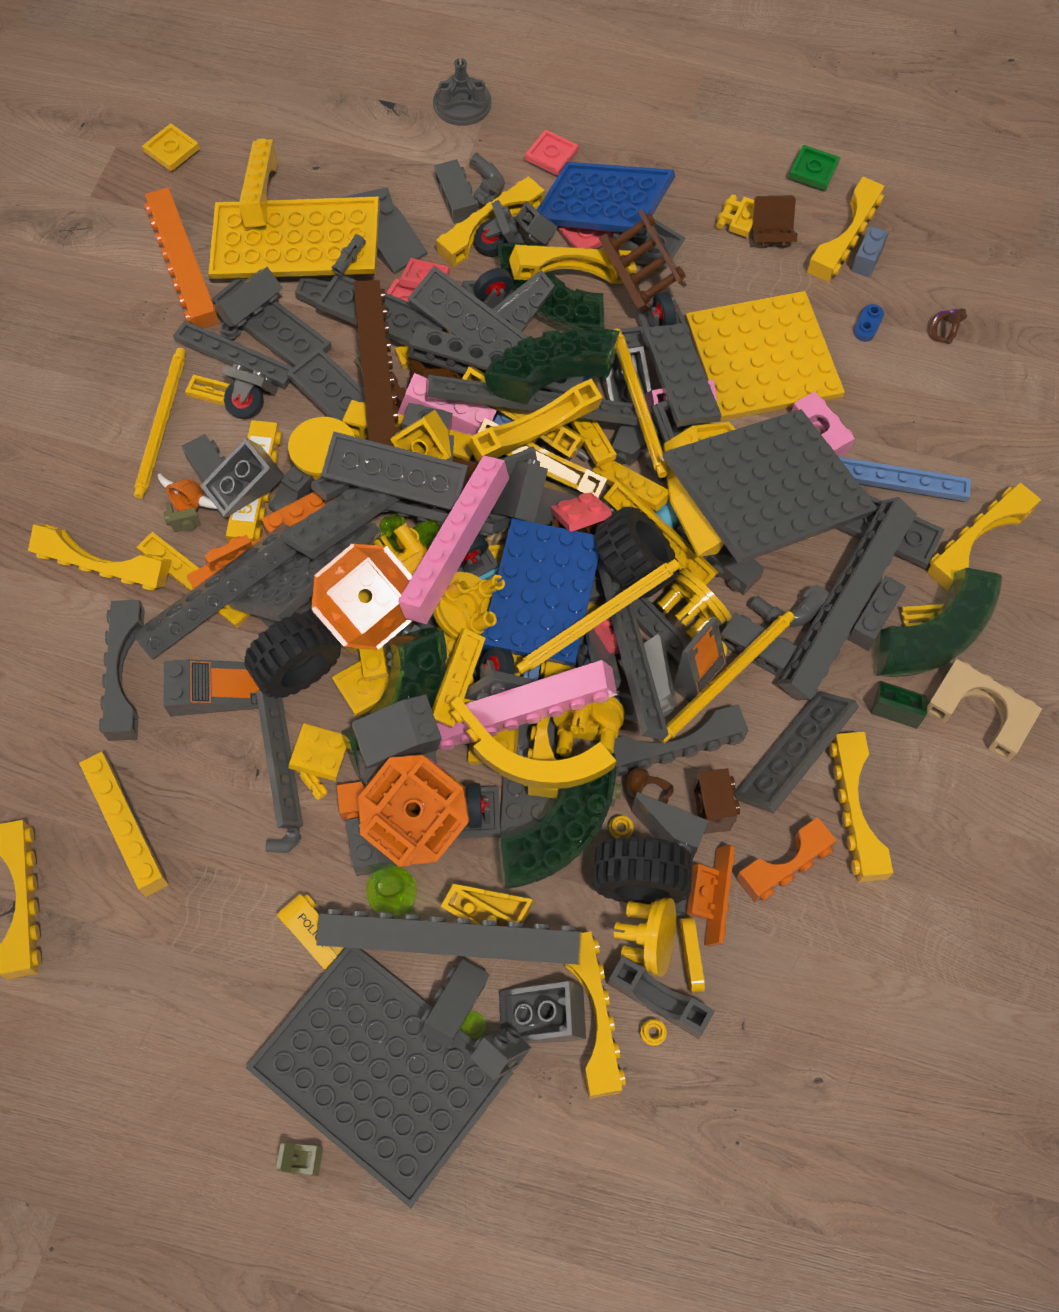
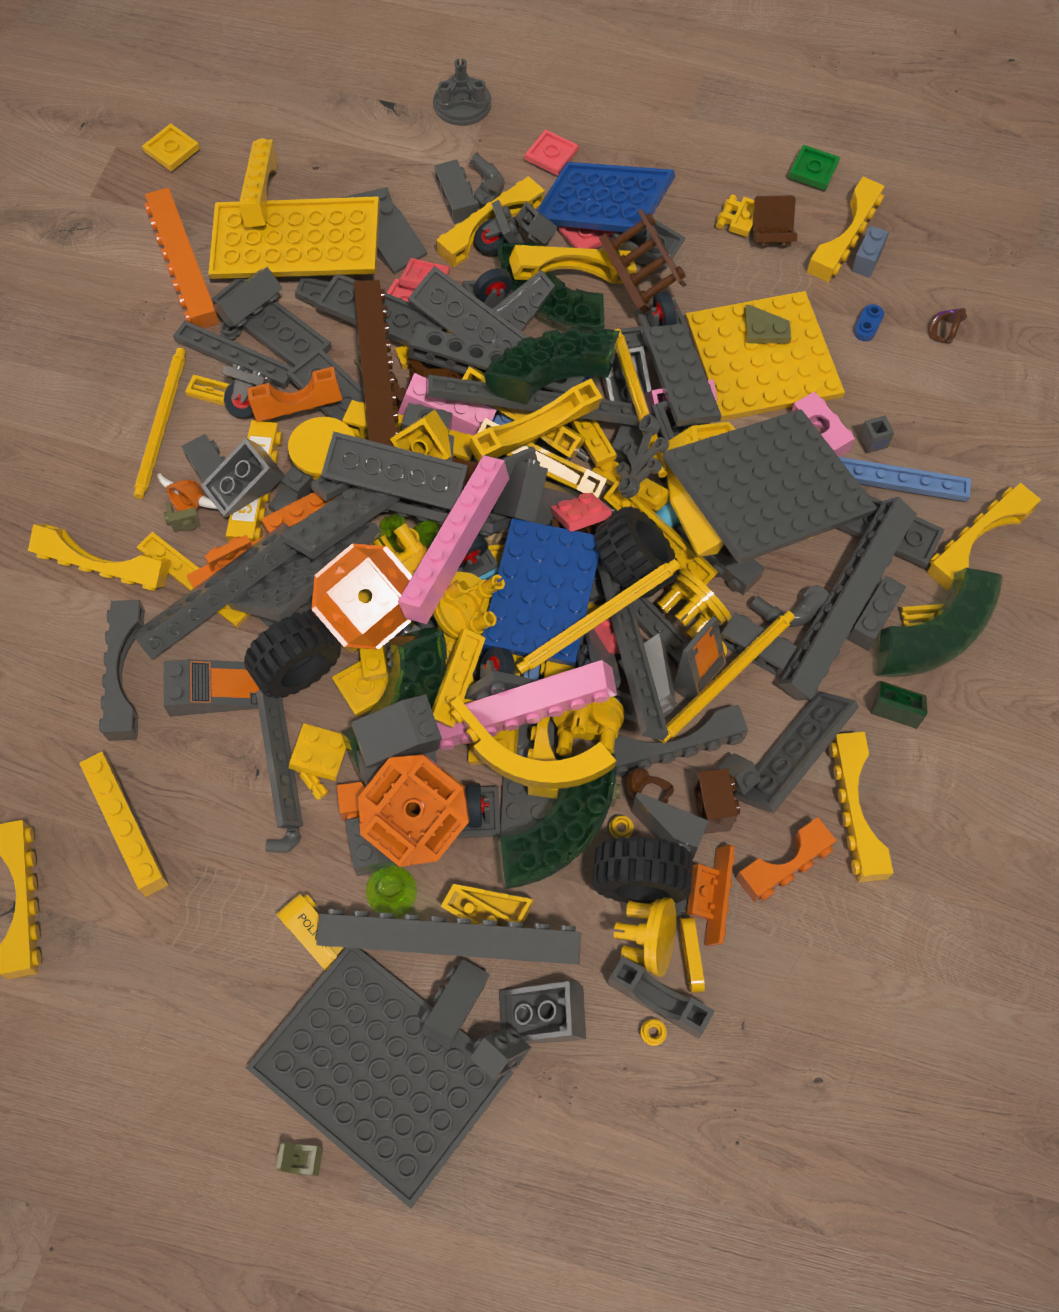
(272, 403): none -> orange arch
(341, 264): dark grey pin -> none
(474, 1026): clear neon green plate -> none
(602, 1070): yellow arch -> none
(631, 482): none -> dark grey plant
(743, 772): none -> dark grey brick
(765, 327): none -> olive wing
(876, 434): none -> dark grey brick
(1015, 711): tan arch -> none

